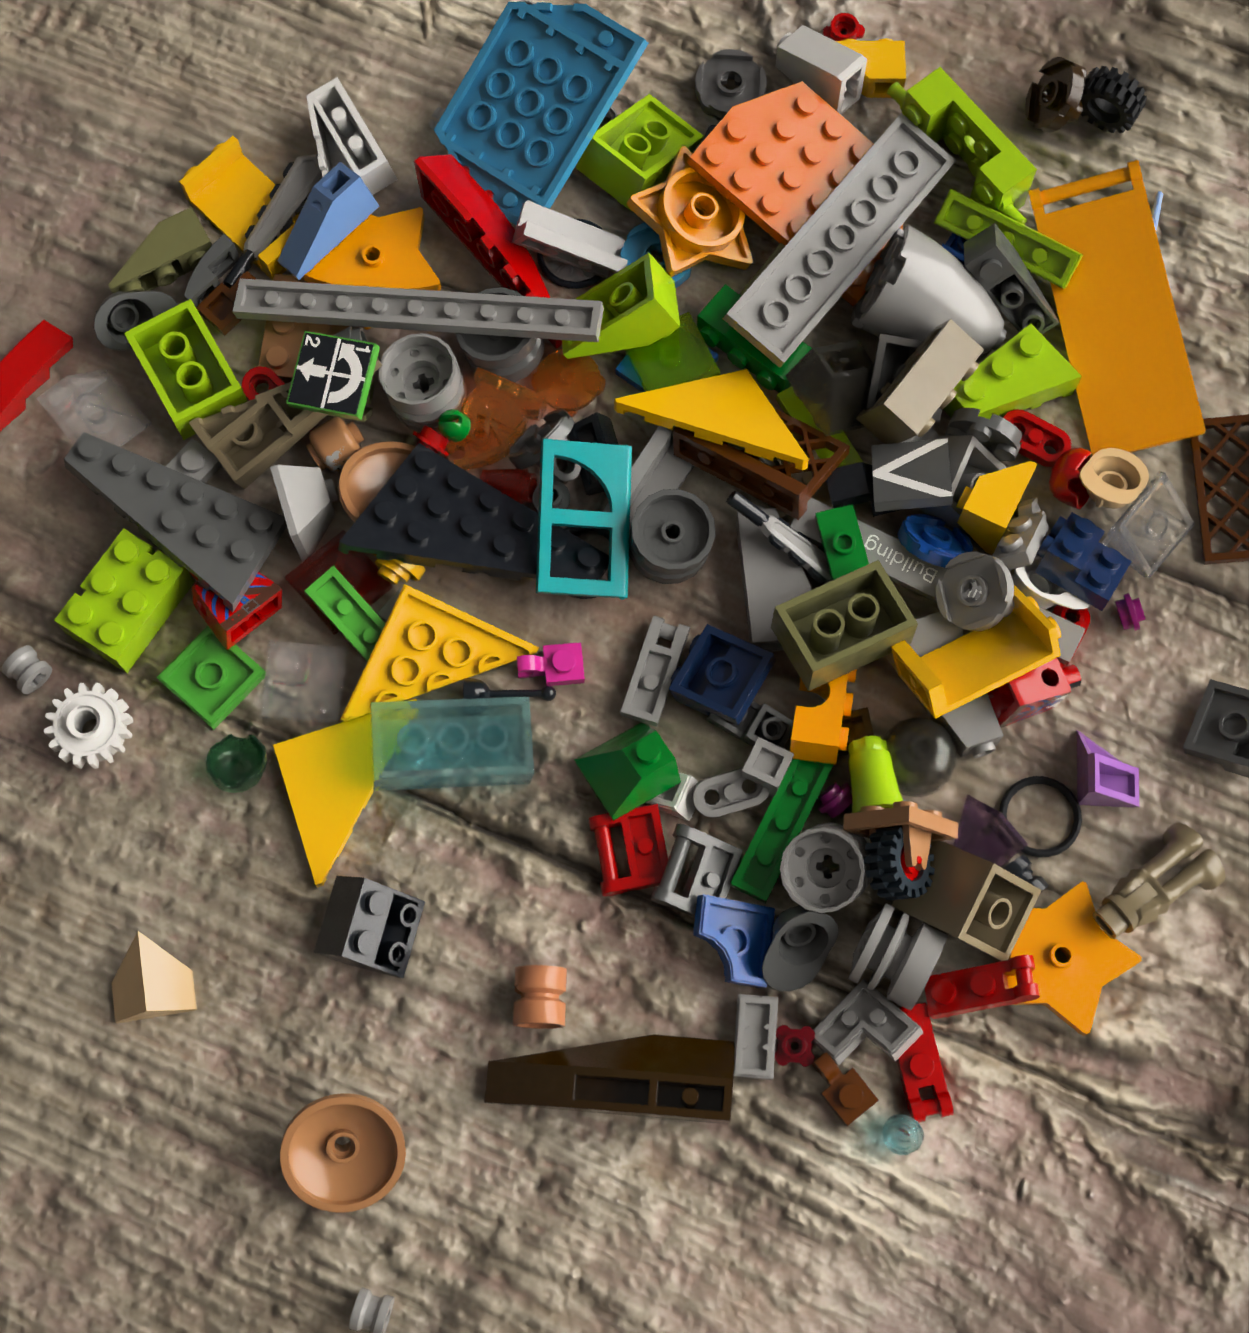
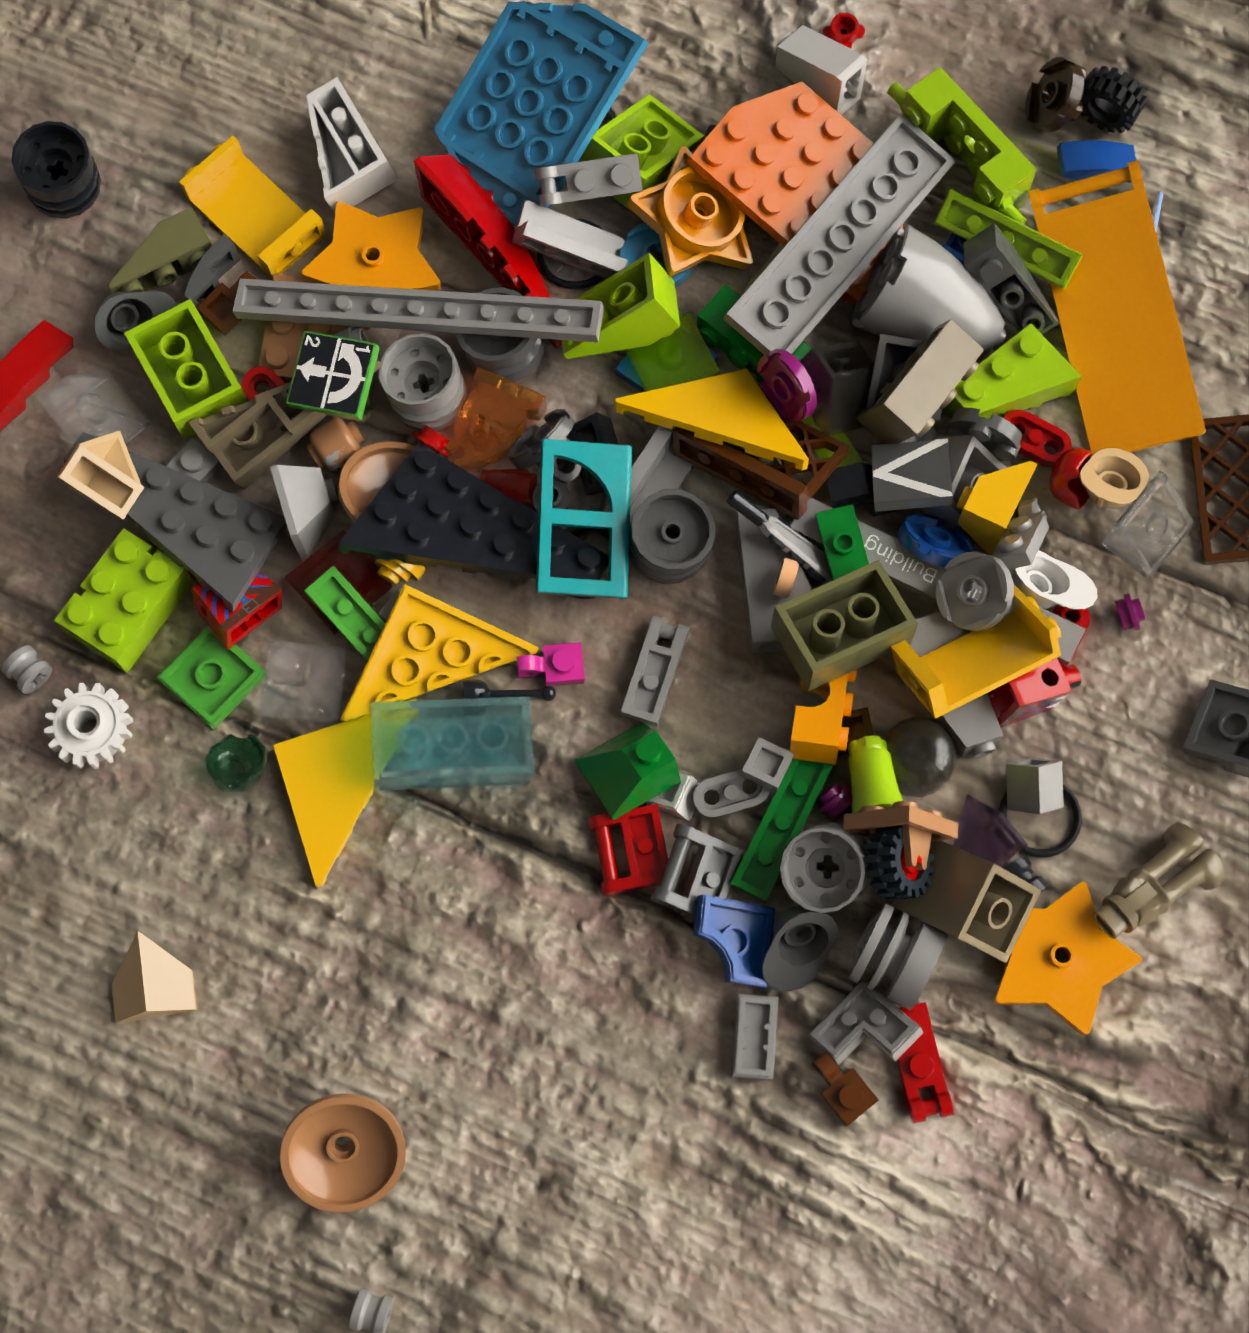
(56, 169): none -> black wheel
(103, 474): none -> tan slope
(277, 216): light grey sword -> none
(328, 216): medium blue slope -> none
(369, 926): black slope -> none
(454, 430): green hinge -> none
(539, 998): nougat wheel -> none
(568, 382): clear orange piece -> none
(590, 179): none -> light grey plate
(623, 1077): dark brown wedge -> none
(721, 674): dark blue plate -> none
(726, 65): flat silver plate -> none
(757, 722): dark grey slope -> none
(785, 578): none -> light nougat tile
(787, 385): none -> magenta tile
(801, 1055): dark red plate -> none
(883, 67): yellow slope -> none
(900, 1142): clear light blue plate -> none
(981, 987): red plate -> none
(1034, 785): none -> light grey panel
(1081, 563): dark blue plate -> none
(1092, 157): none -> blue slope
(1104, 778): medium lavender slope -> none

